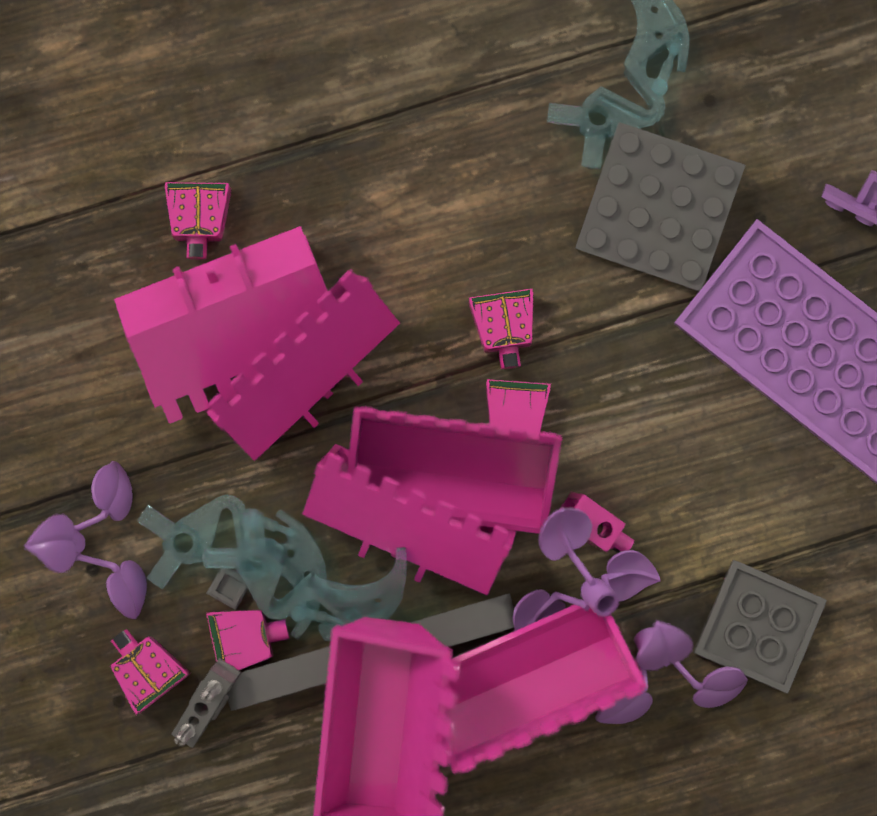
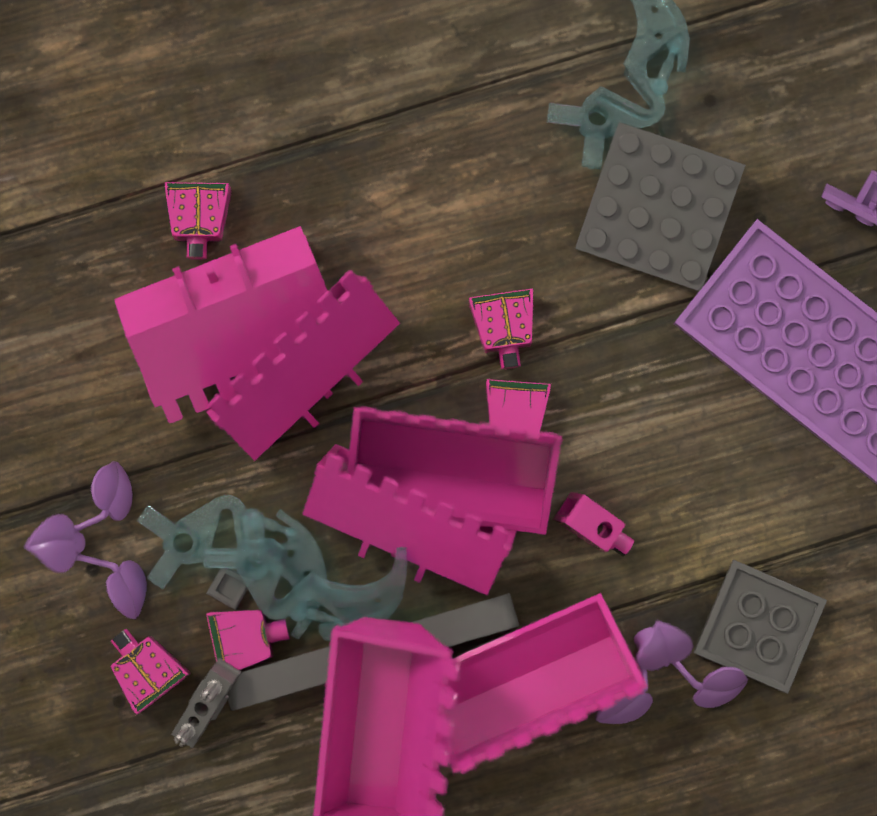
(625, 577): medium lavender plant -> none

